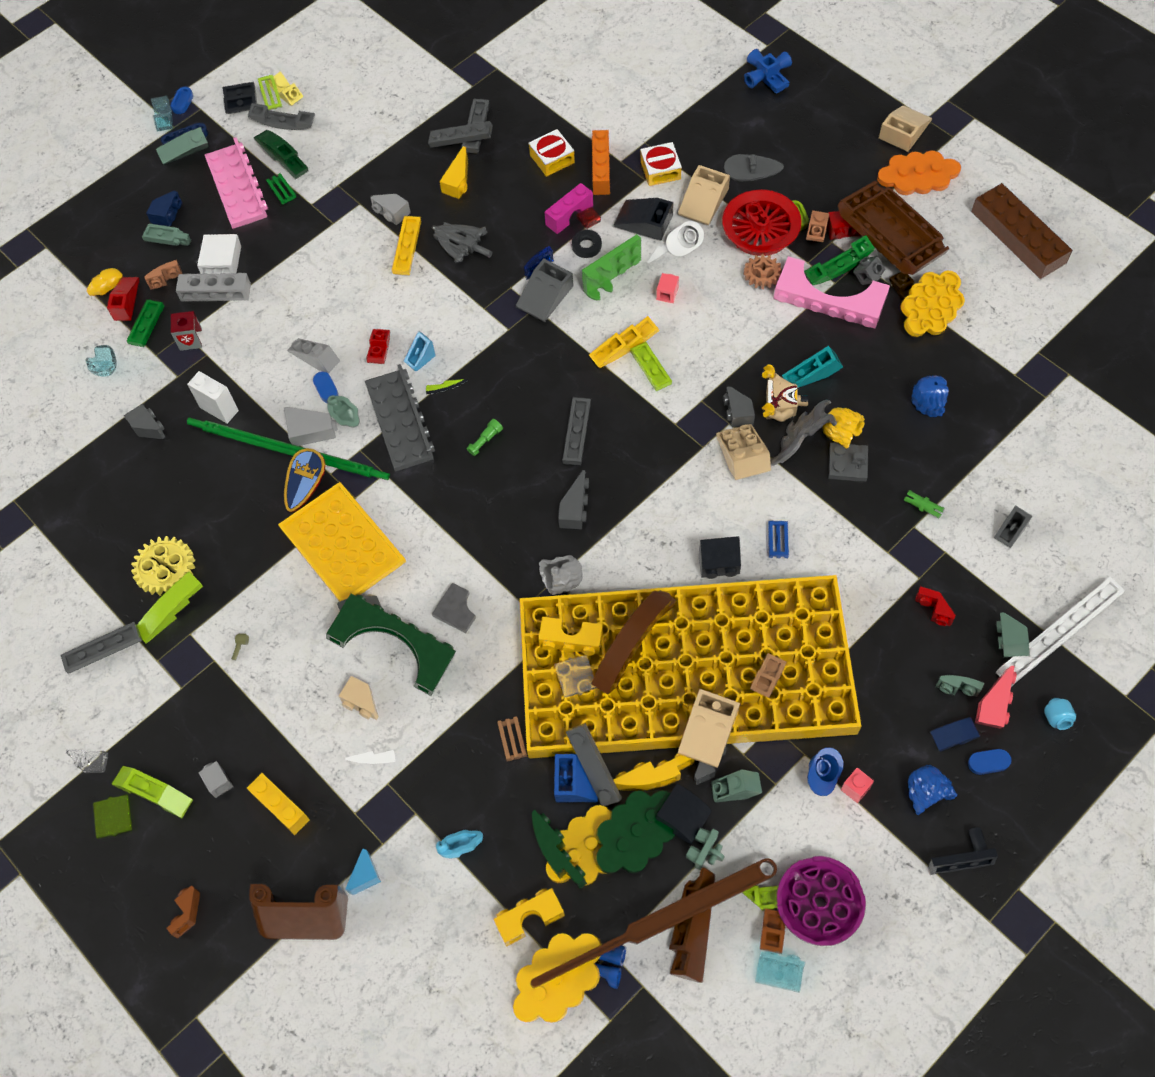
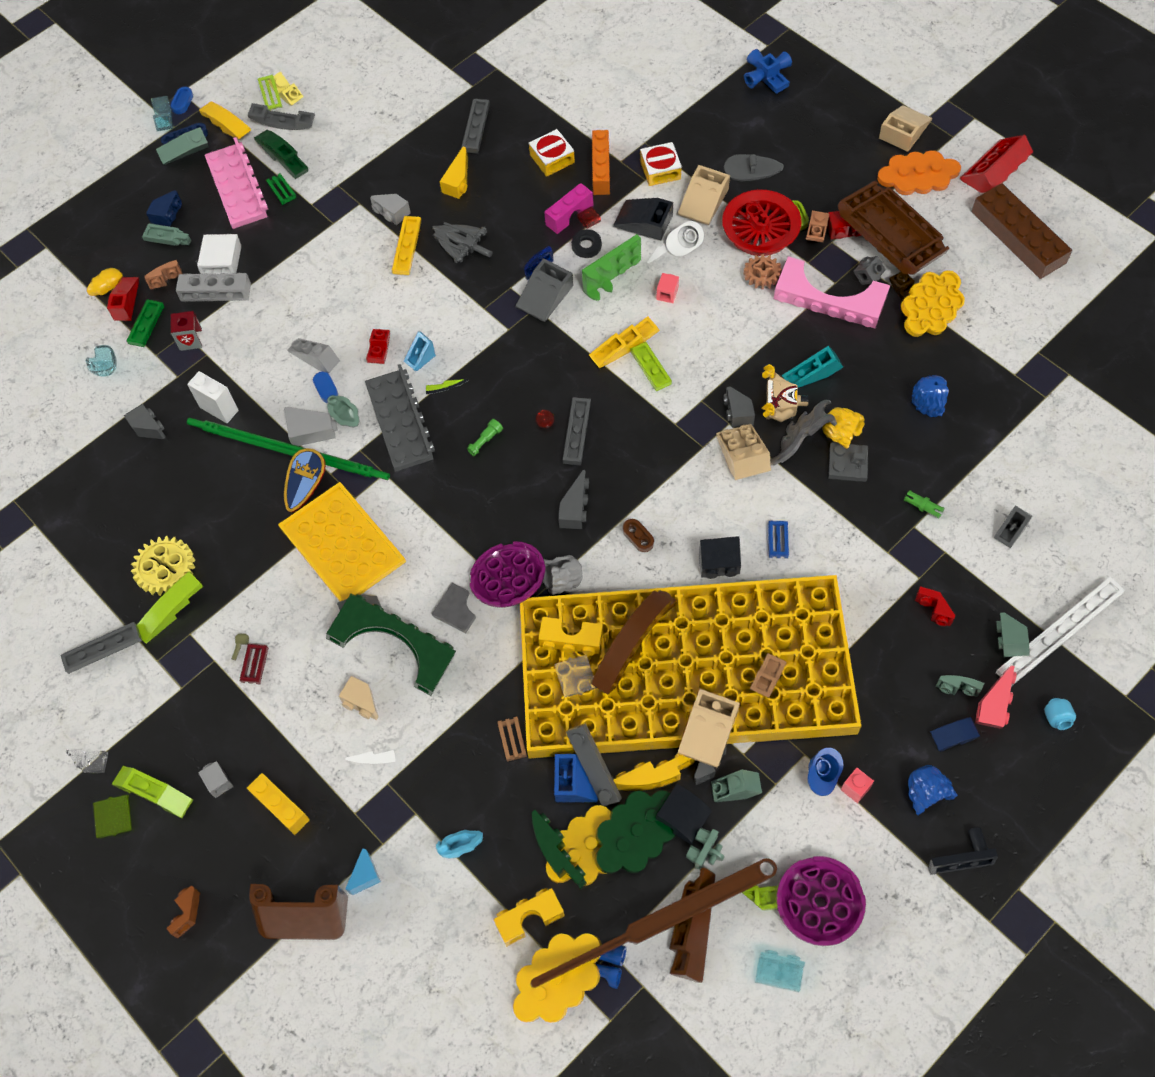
(225, 120): none -> yellow slope
(239, 97): black slope -> none
(243, 677): none -> dark red tile
(460, 134): dark grey plate -> none
(507, 574): none -> magenta brick
(545, 419): none -> clear red plate
(639, 536): none -> reddish brown plate
(772, 932): dark orange slope -> none
(840, 264): green slope -> none
(989, 761): blue tile -> none
(997, 163): none -> red slope

